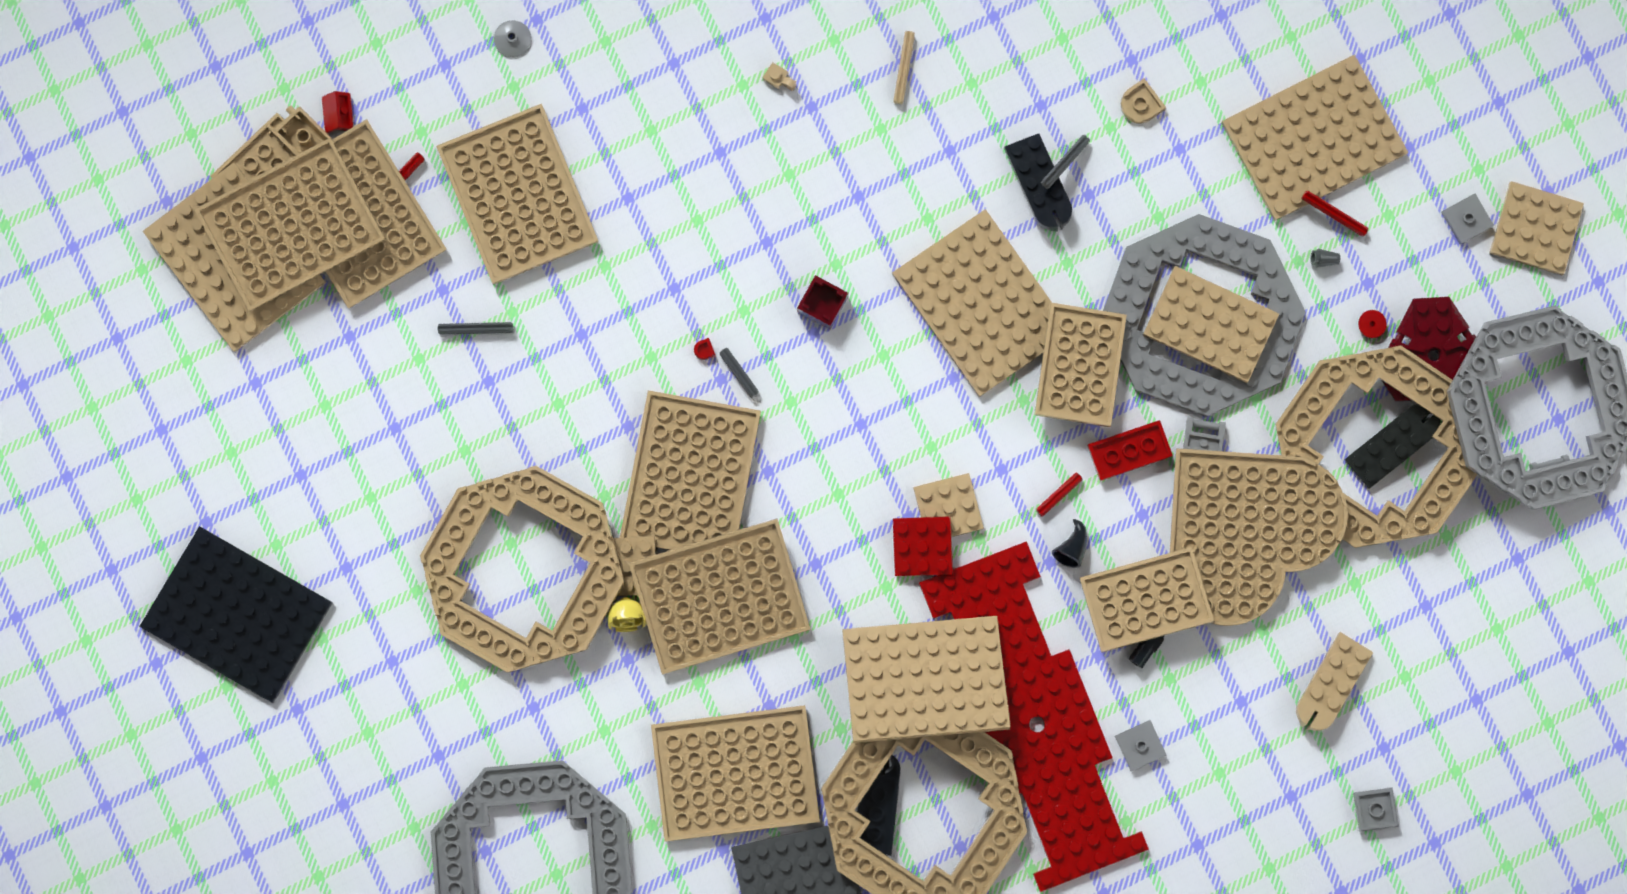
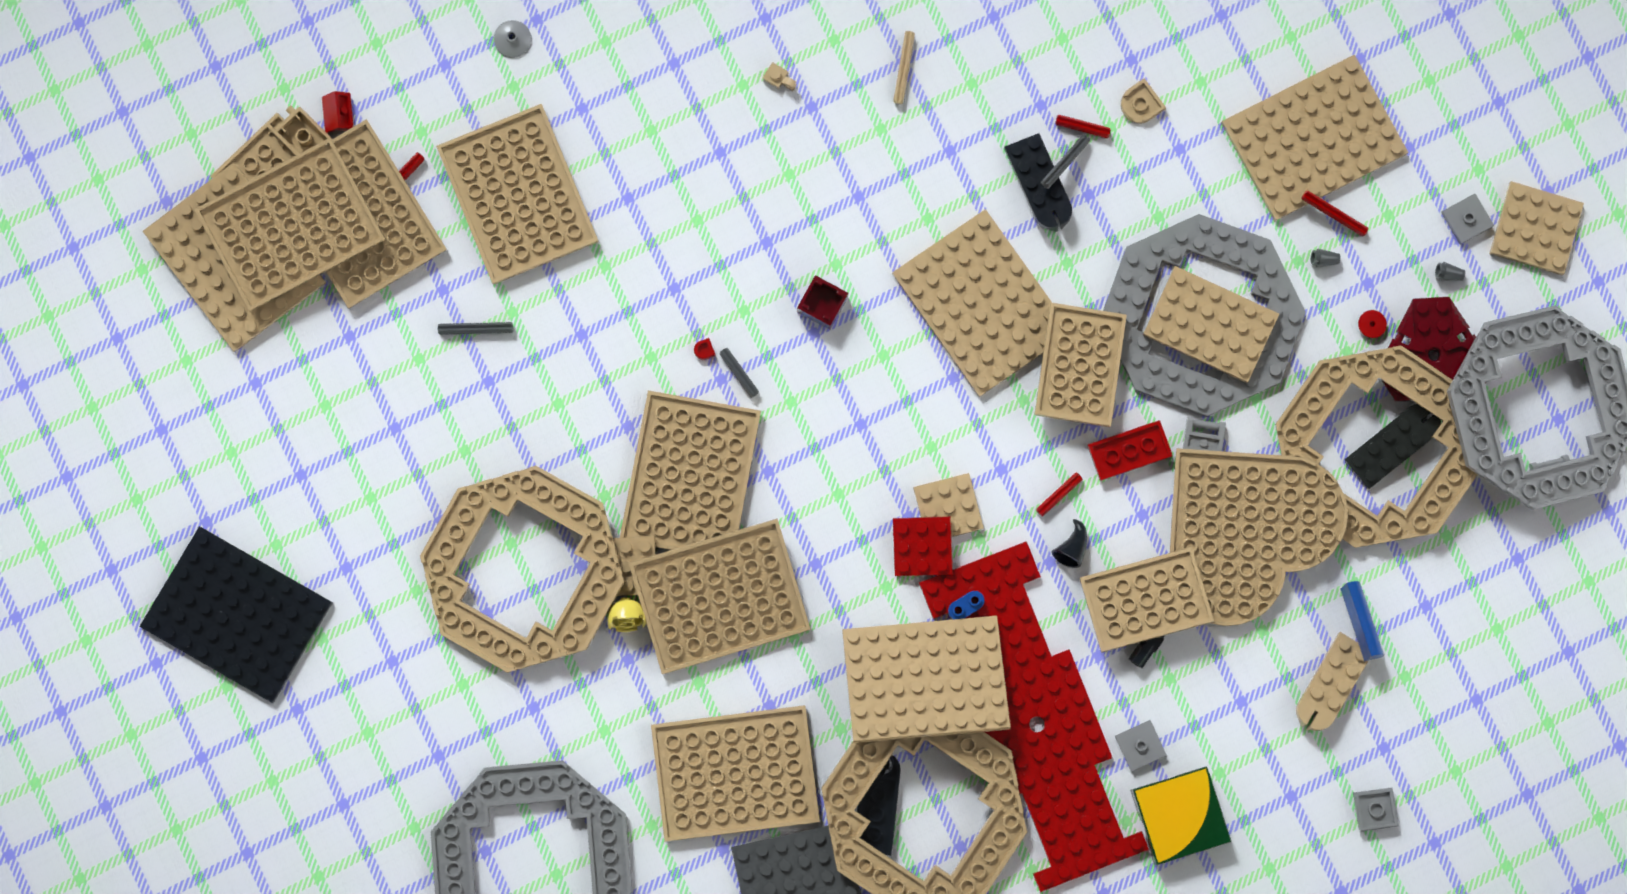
(966, 605): none -> blue plate
(1082, 126): none -> red axle
(1180, 815): none -> yellow tile
(1362, 621): none -> blue brick
(1446, 271): none -> dark grey cone

